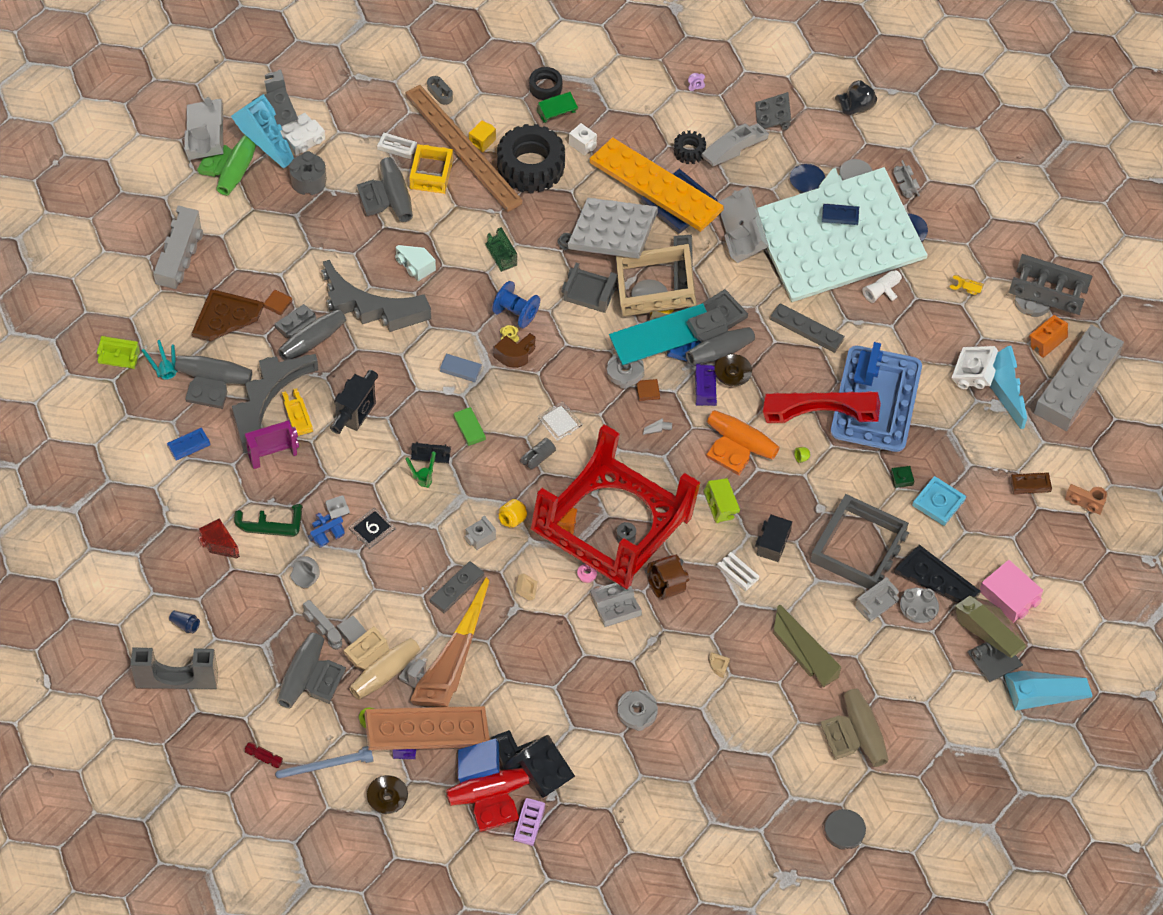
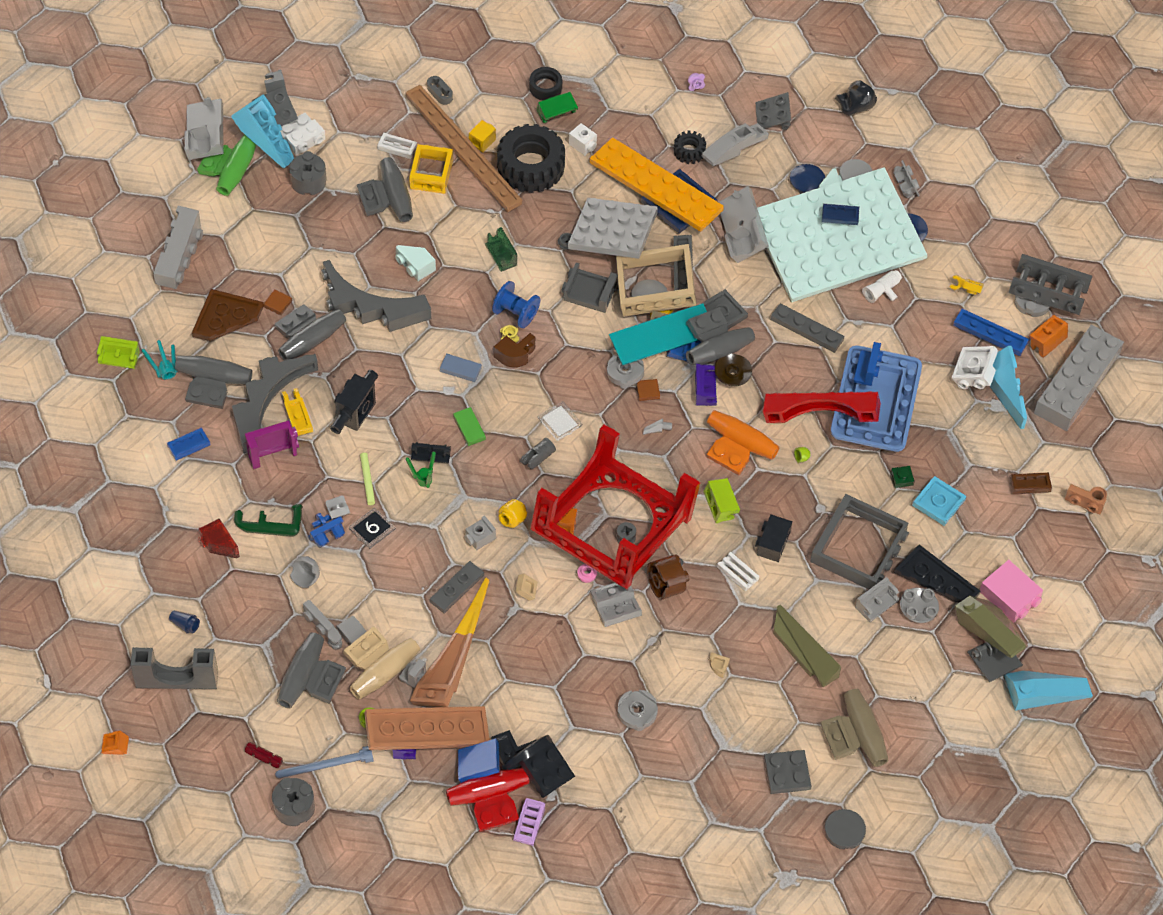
(115, 743): none -> orange slope
(293, 801): none -> dark grey brick
(367, 479): none -> yellowish green bar
(387, 786): dark brown dish -> none
(787, 771): none -> dark grey plate
(990, 331): none -> blue plate

